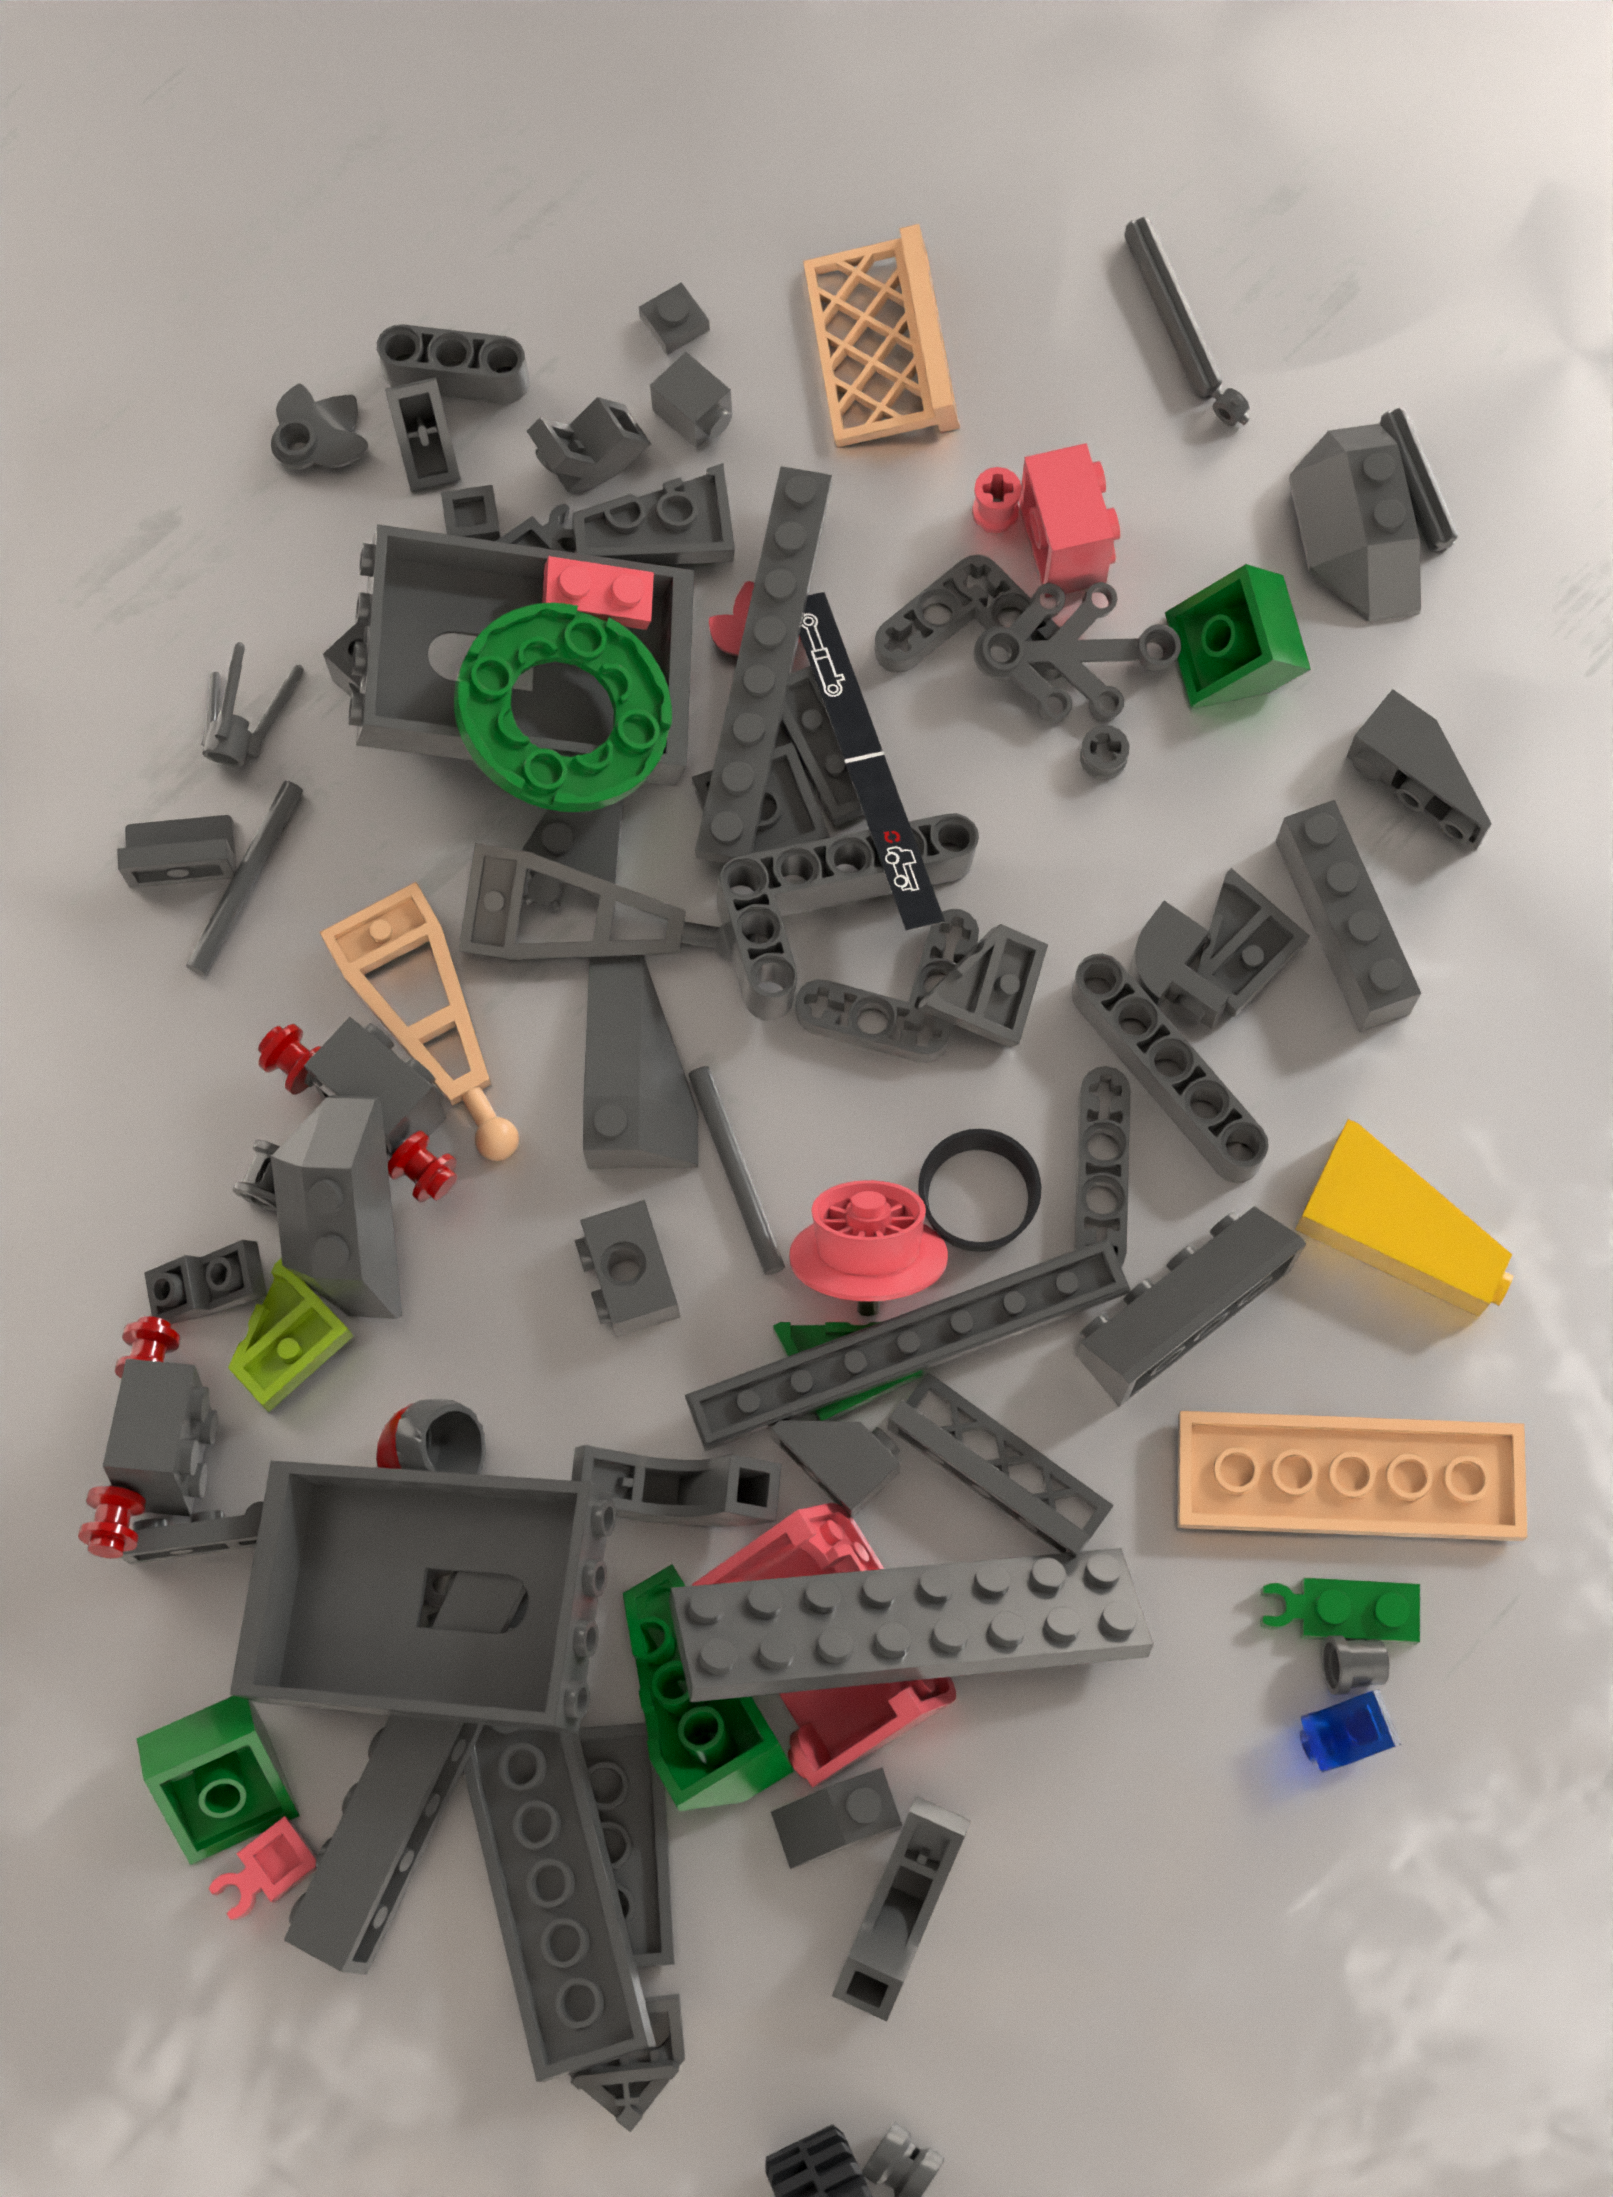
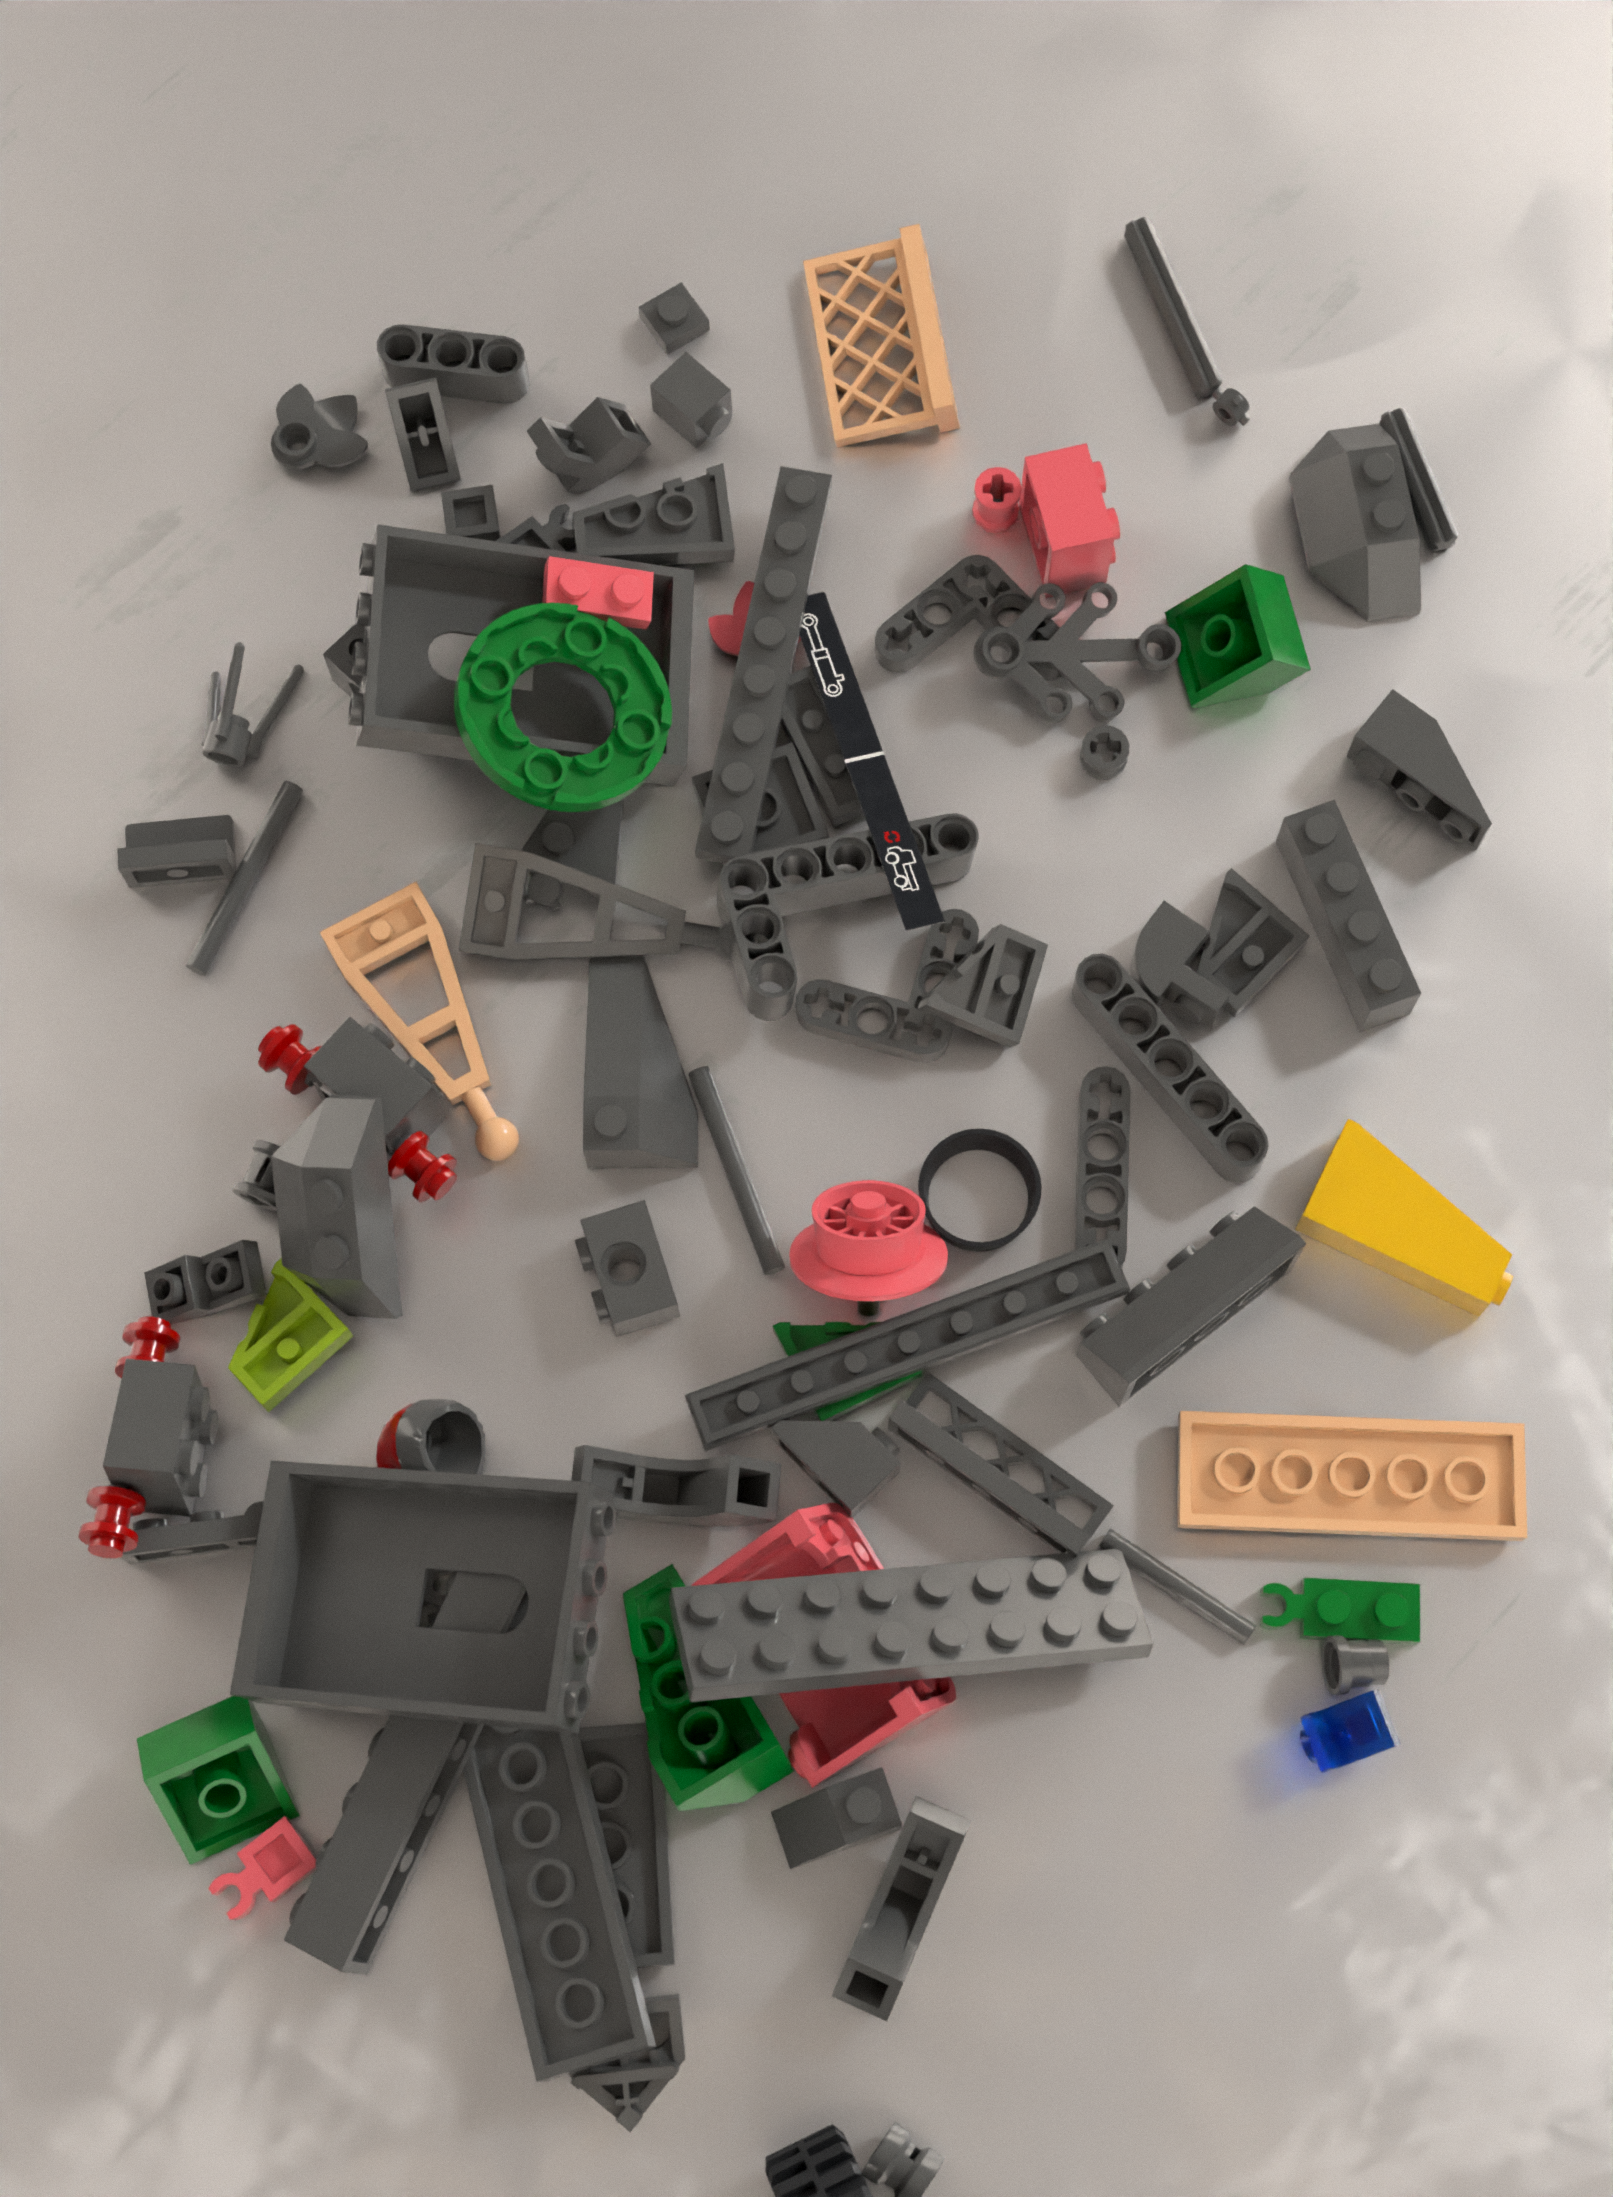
(1180, 1588): none -> dark grey bar

